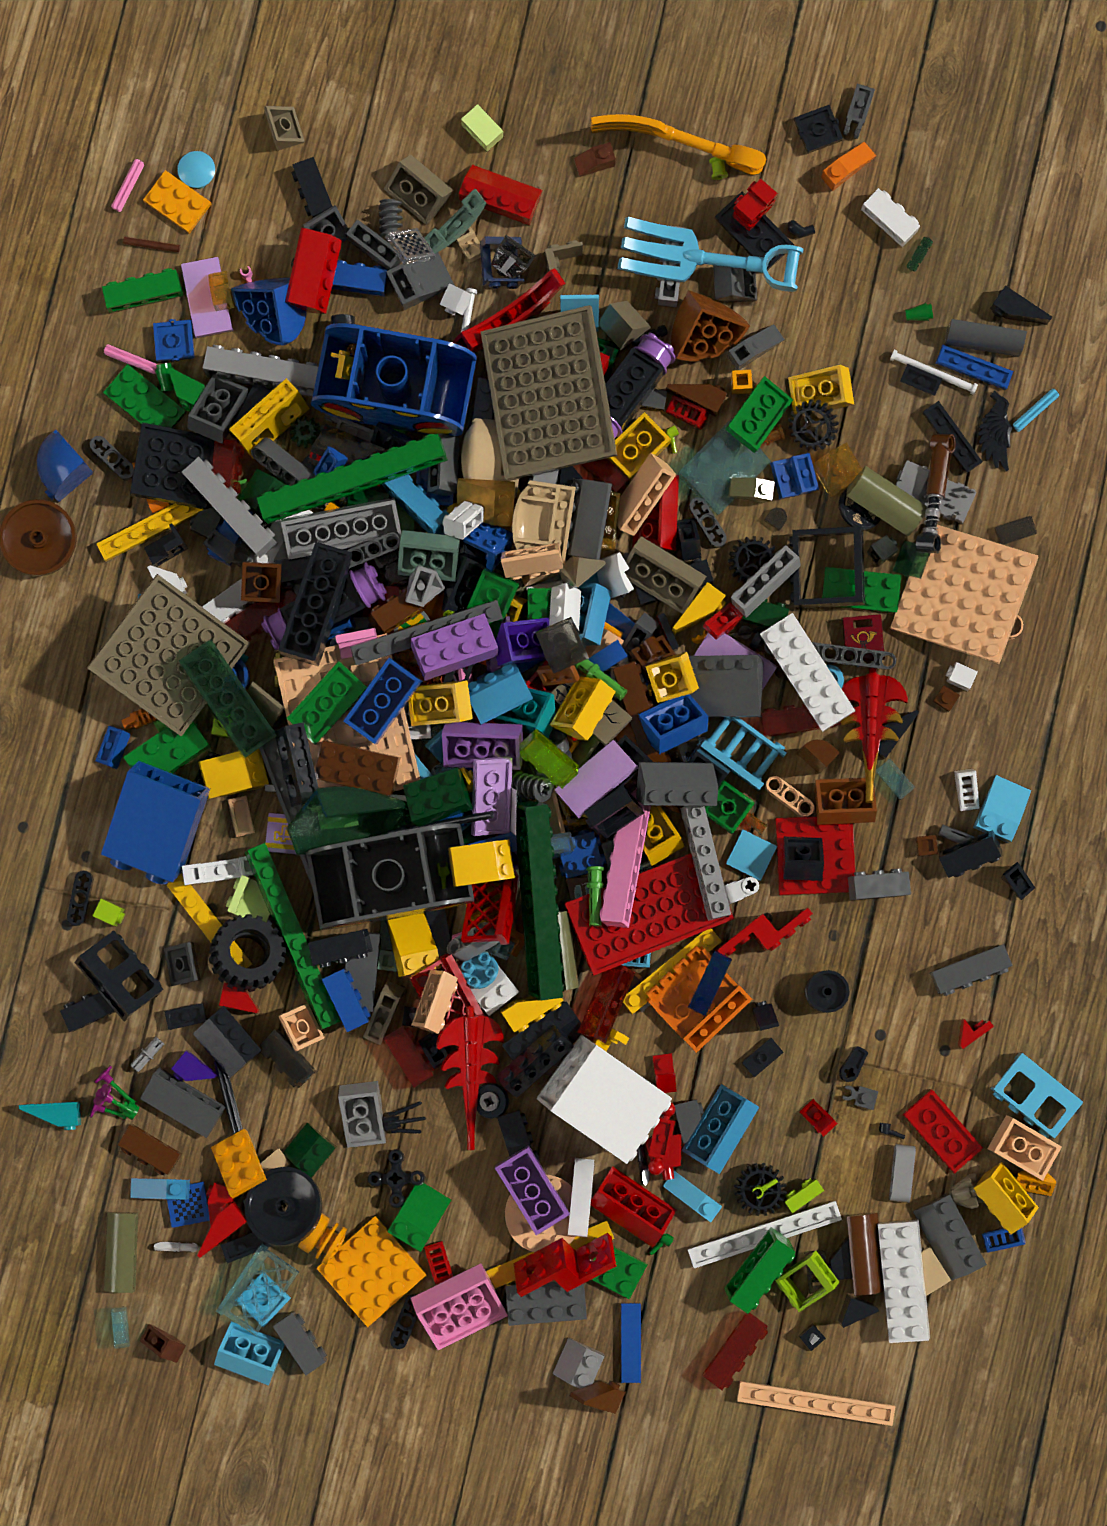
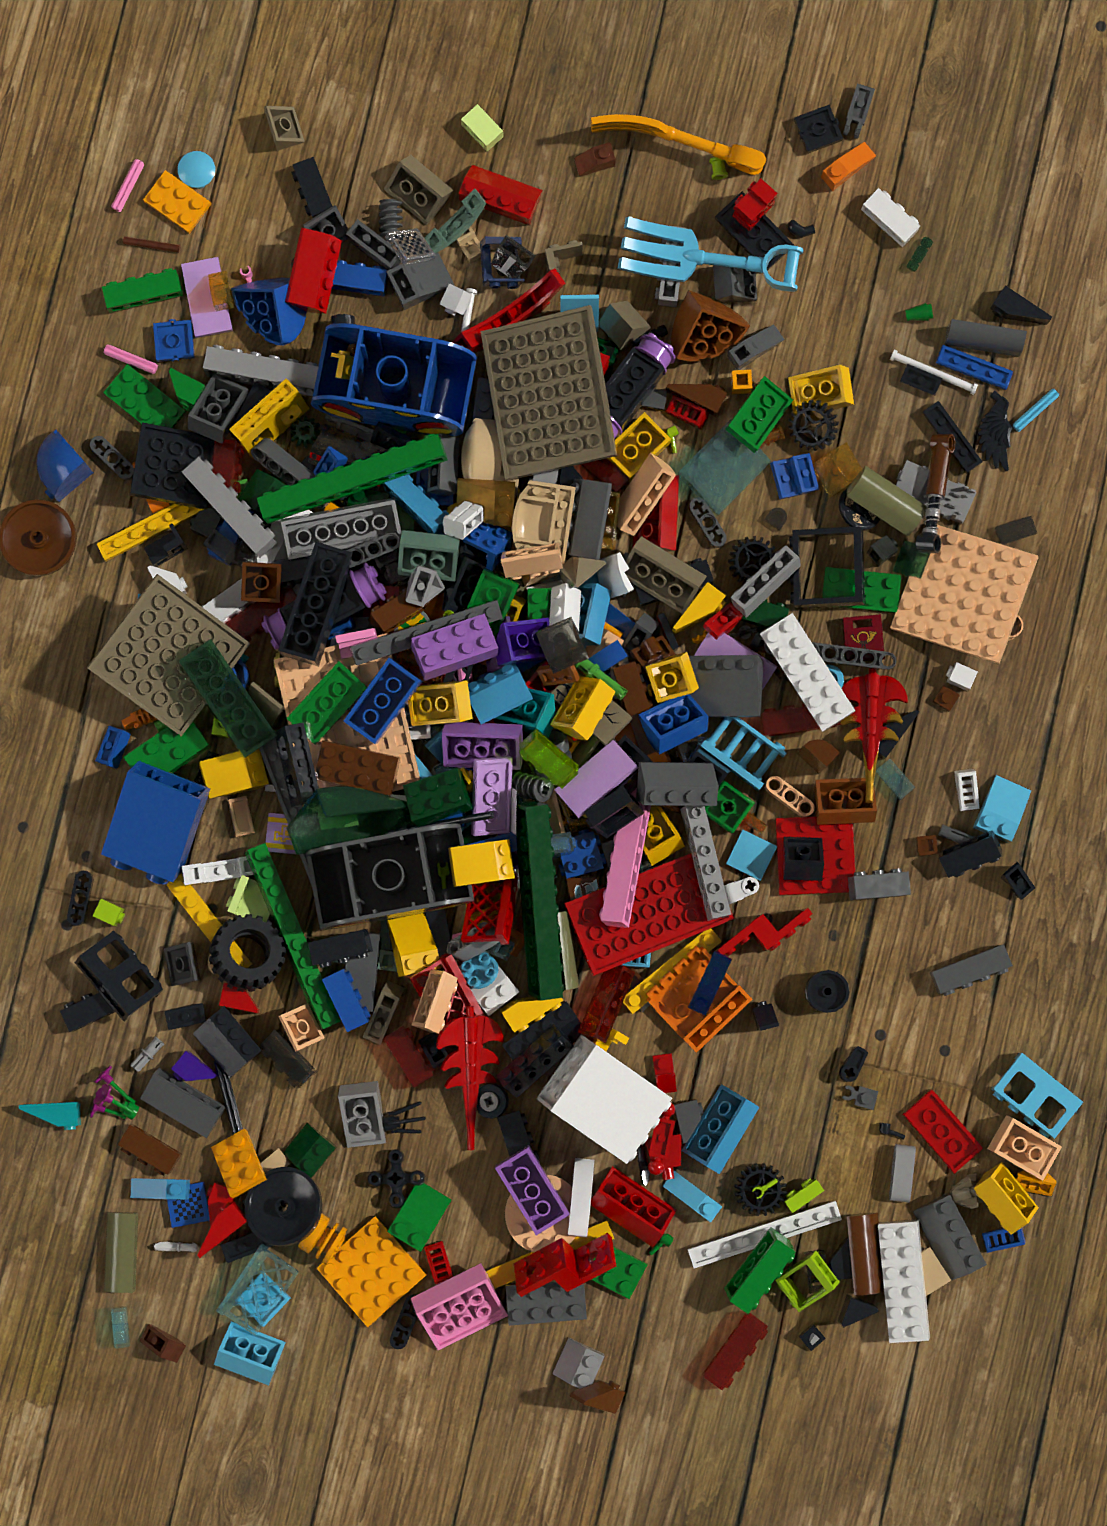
(164, 376): green cone -> none
(300, 1342): dark grey brick -> none
(408, 1016): black slope -> none
(595, 885): bright green pin -> none
(630, 1342): blue tile -> none
(688, 539): black slope -> none
(751, 489): olive slope -> none
(762, 1057): black plate -> none
(816, 1403): light nougat plate -> none
(818, 1117): red slope -> none
(968, 1035): red slope -> none

